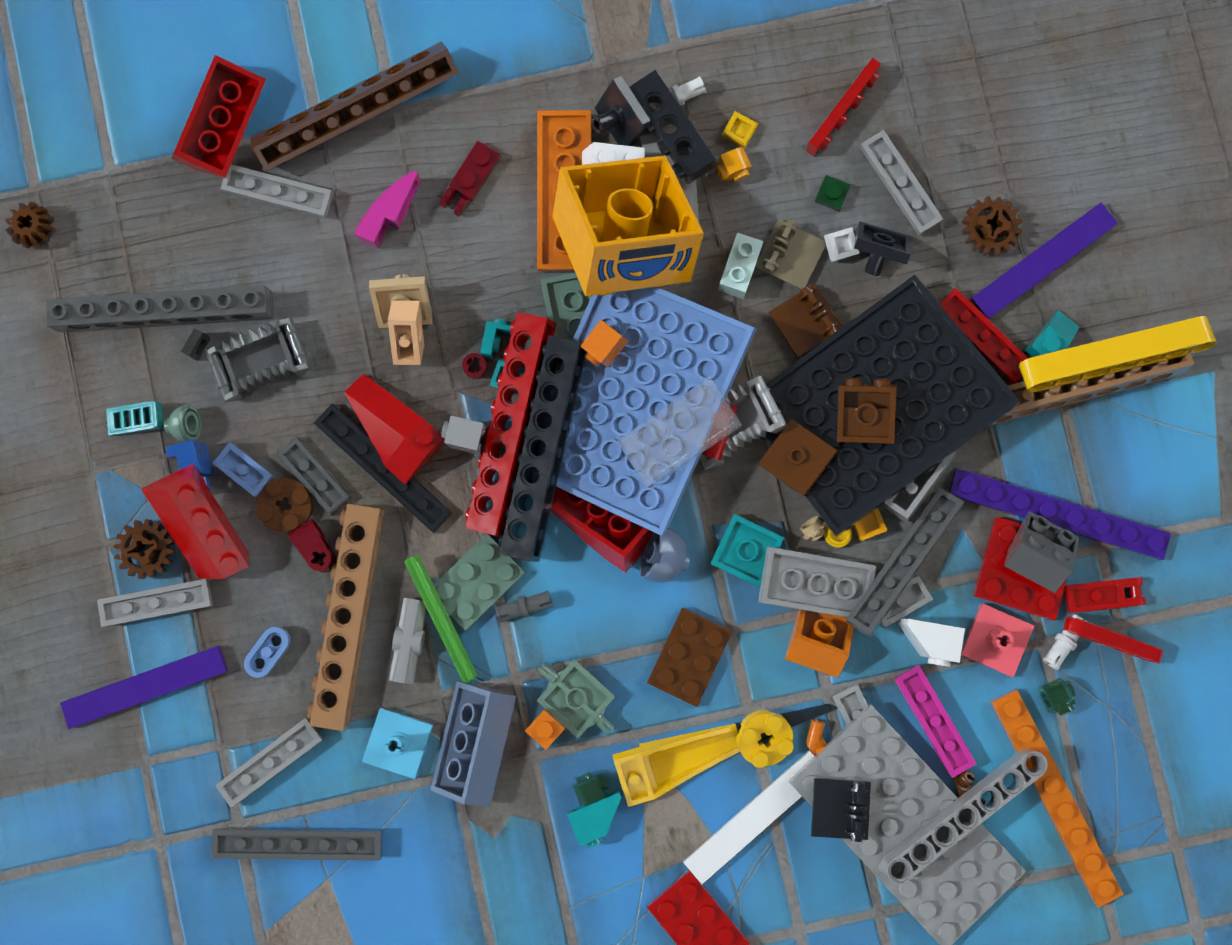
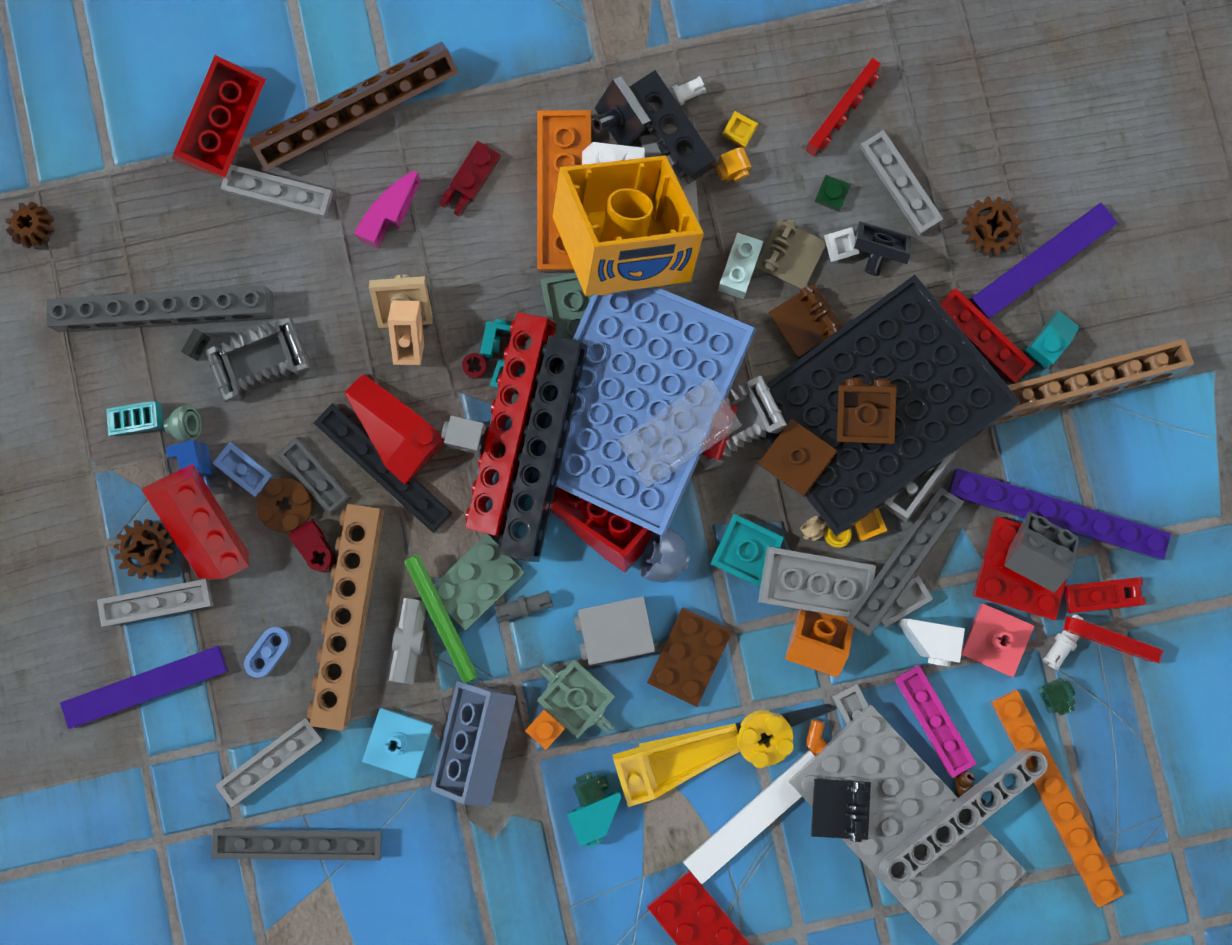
(603, 344): orange brick -> none
(614, 630): none -> light grey panel
(1117, 354): yellow beam -> none

